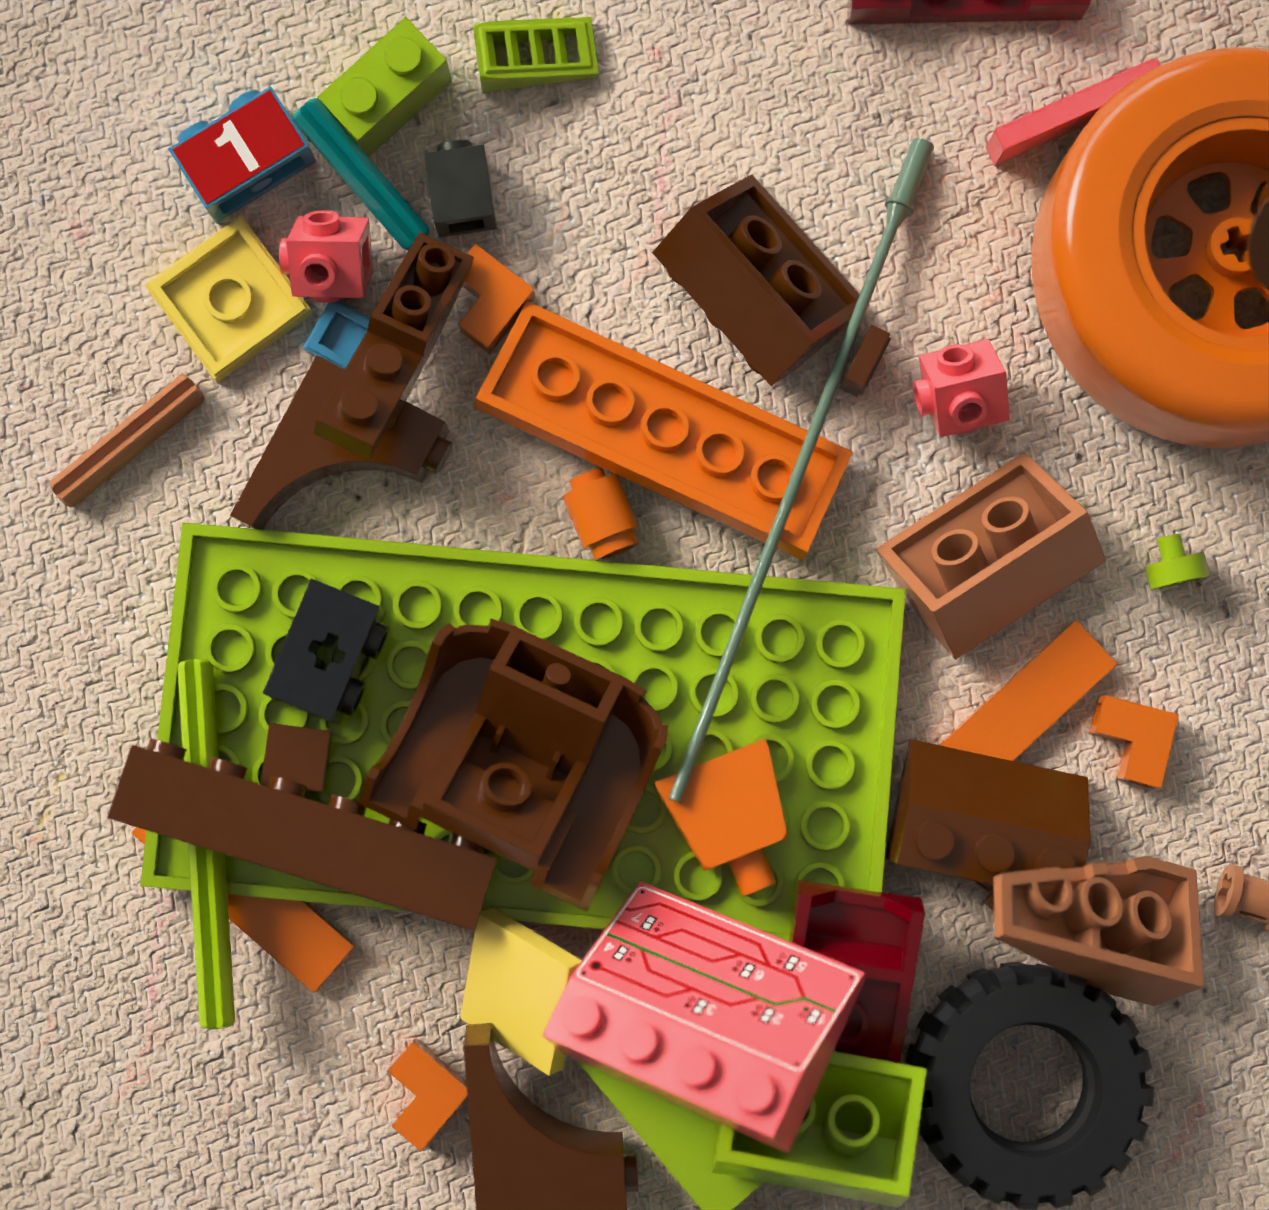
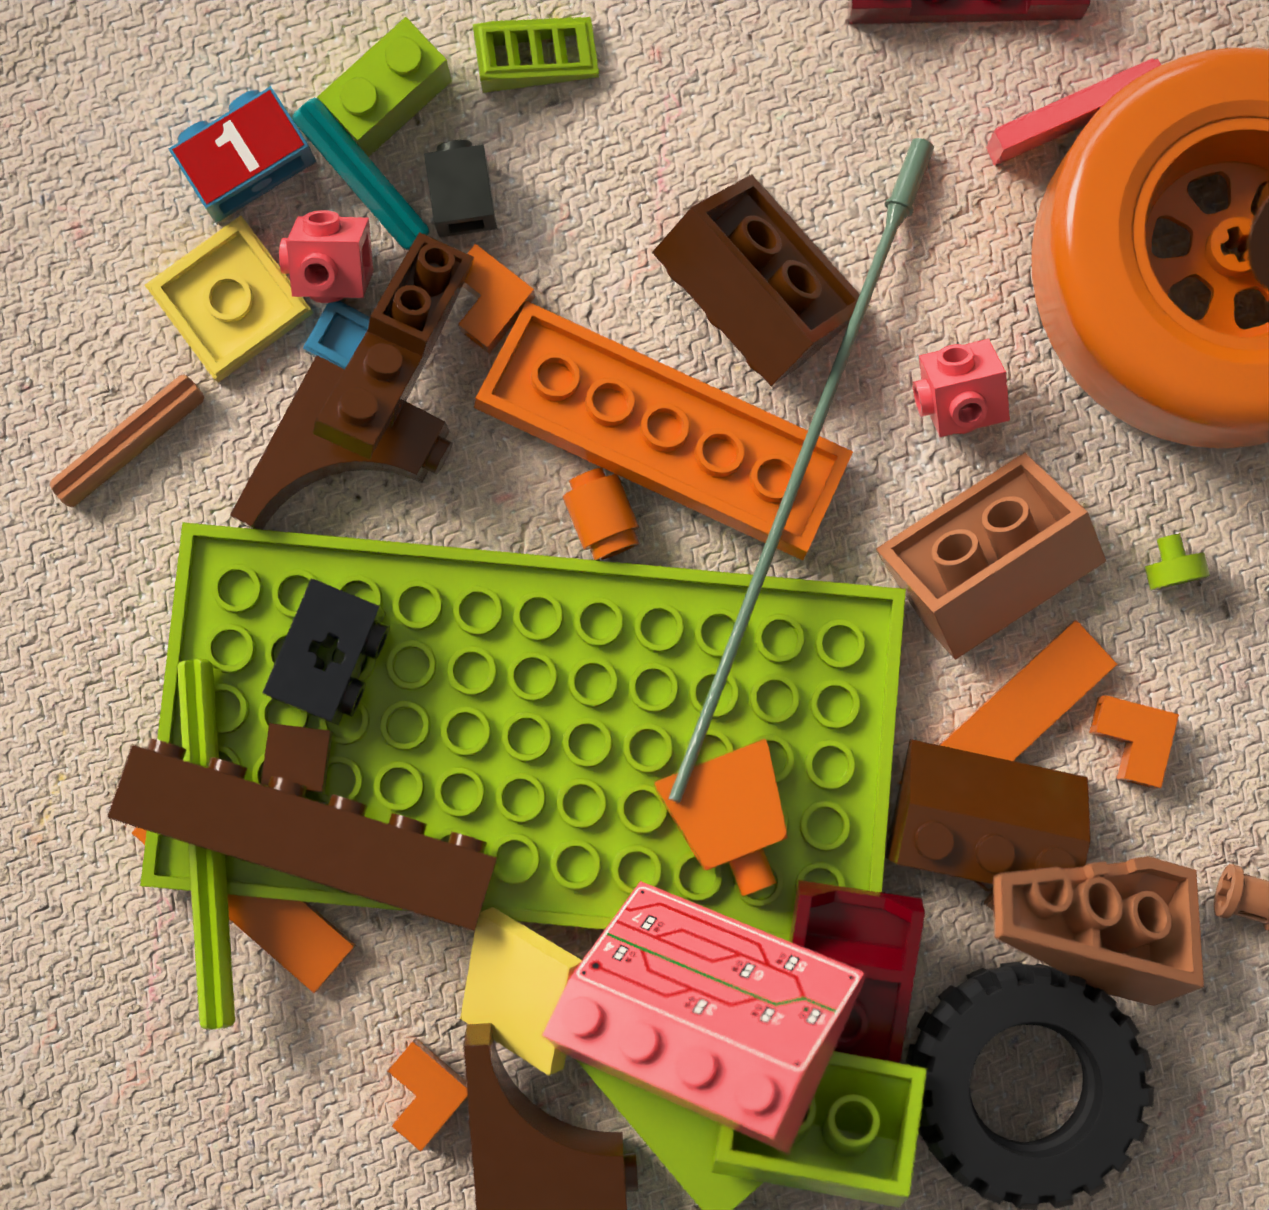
(521, 755): reddish brown piece -> none
(865, 361): reddish brown tile -> none

